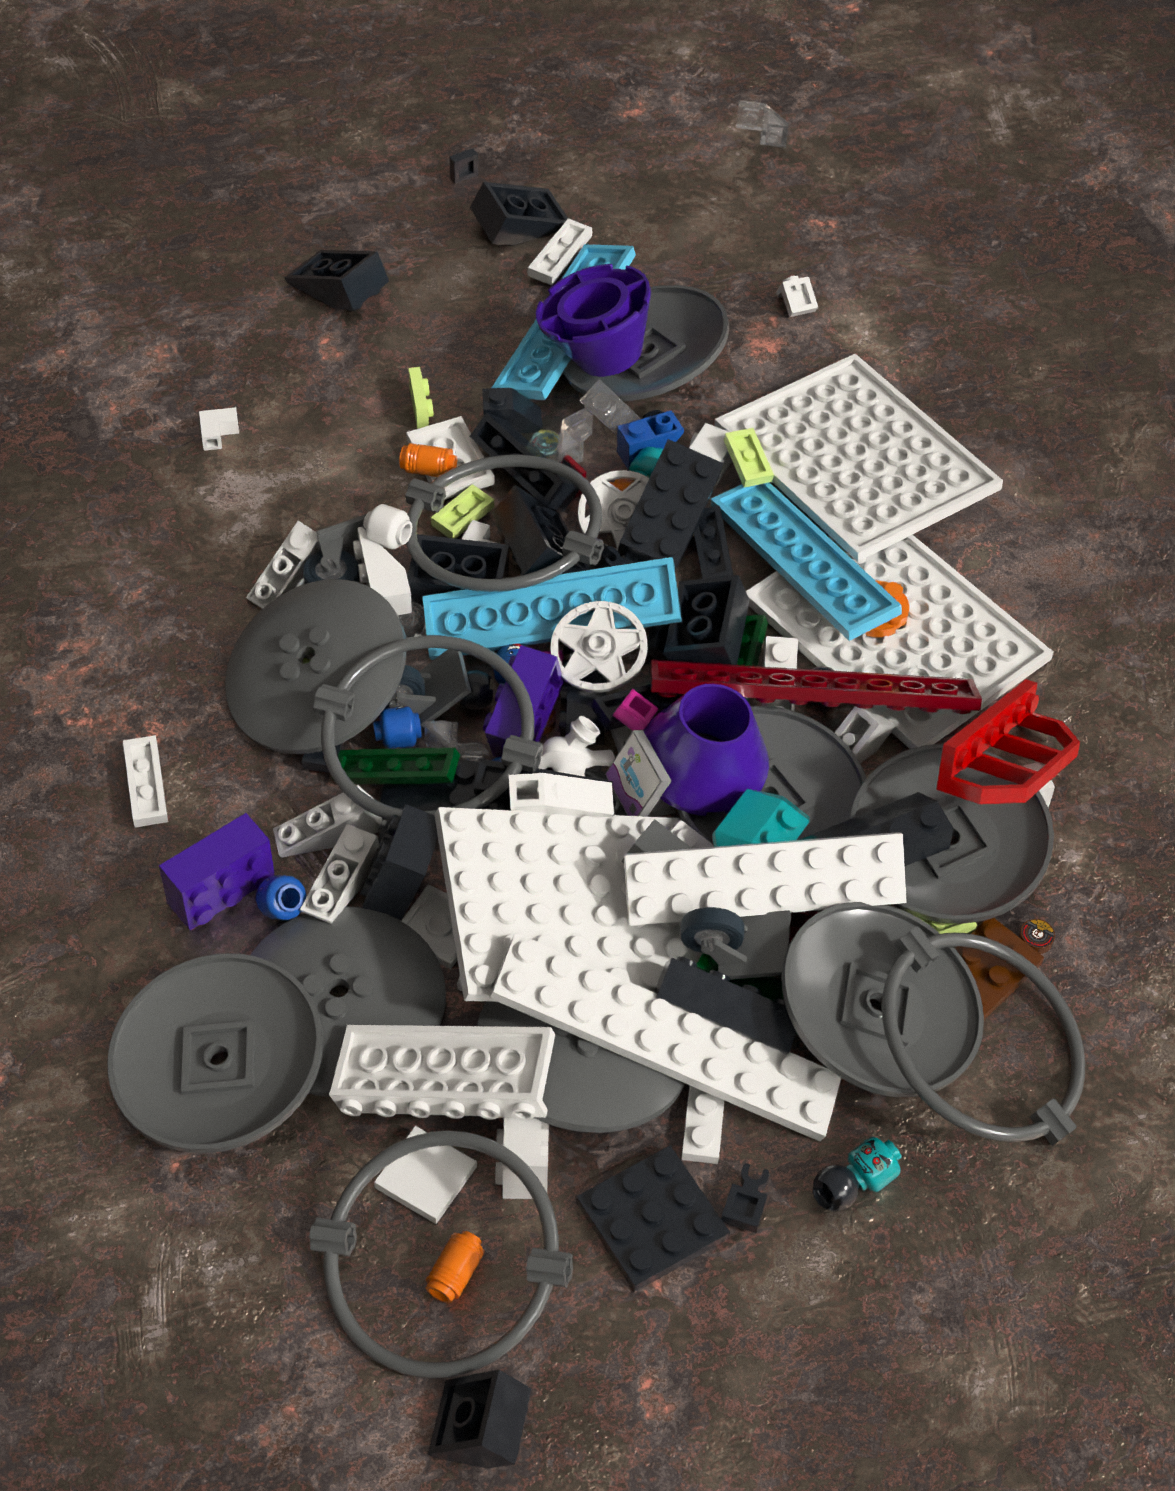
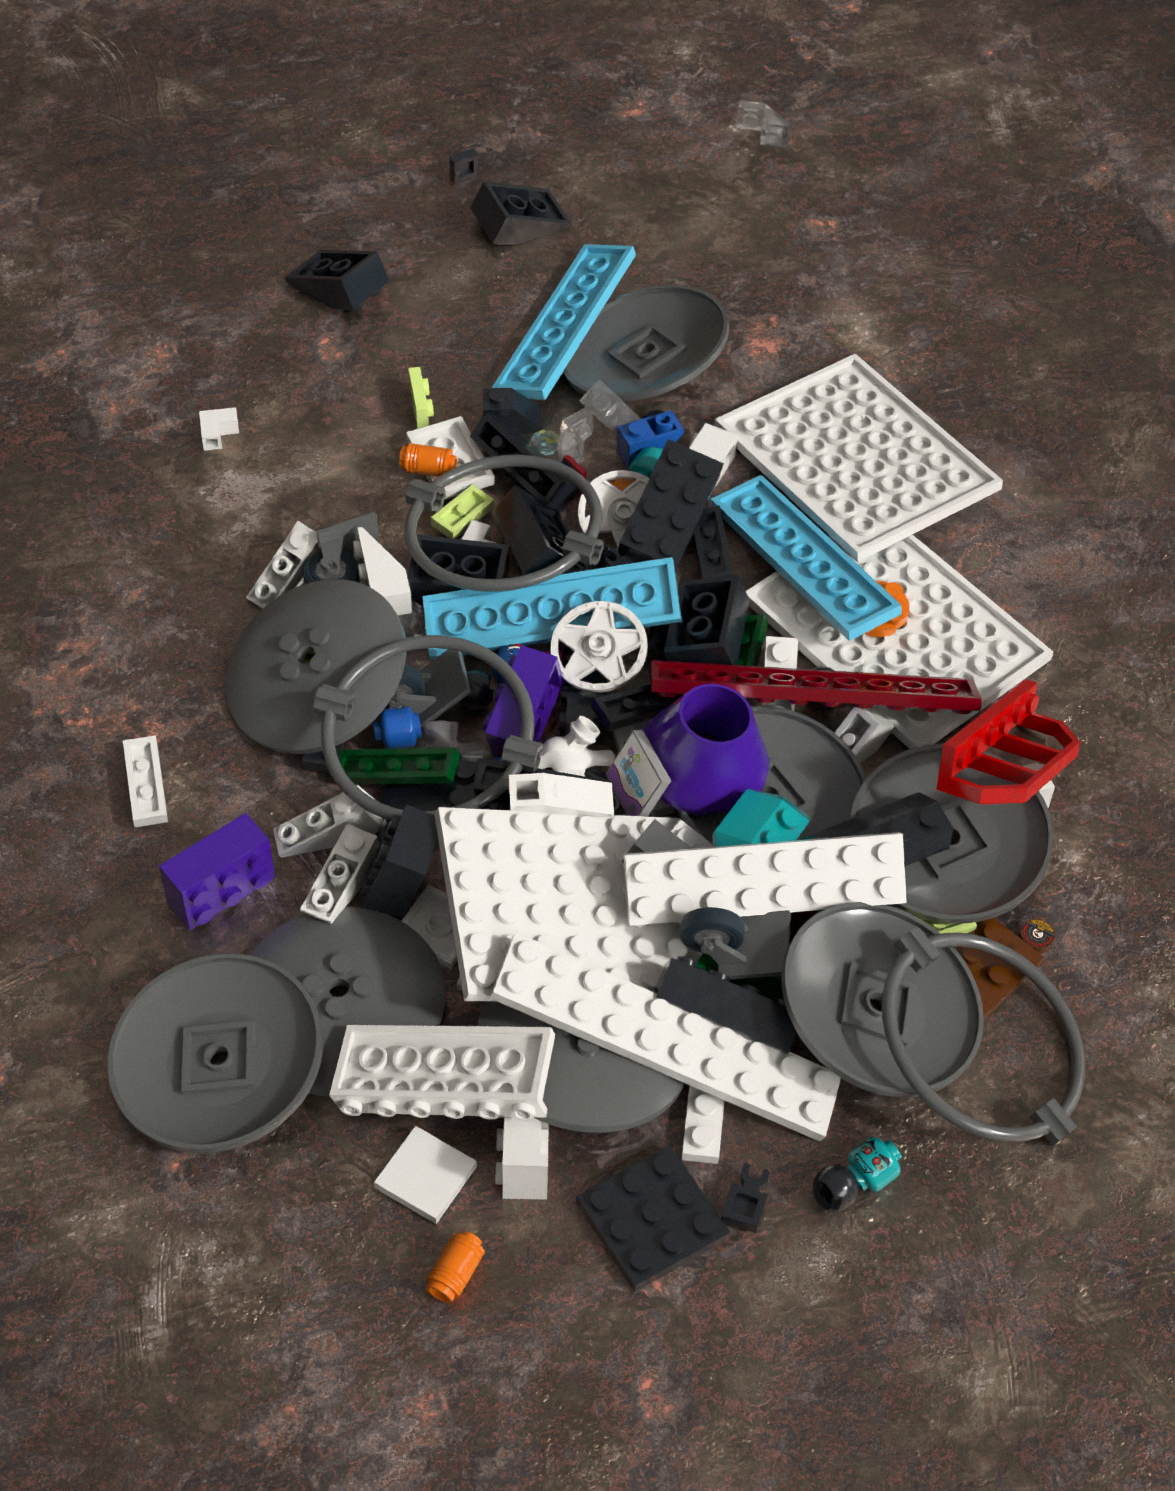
(280, 897): blue head -> none
(388, 526): white head -> none
(480, 1420): black slope -> none
(544, 1266): dark grey piece -> none
(559, 252): white plate -> none
(598, 317): dark purple cone -> none
(635, 711): dark pink brick -> none
(748, 457): yellowish green plate -> none
(797, 295): white bracket -> none

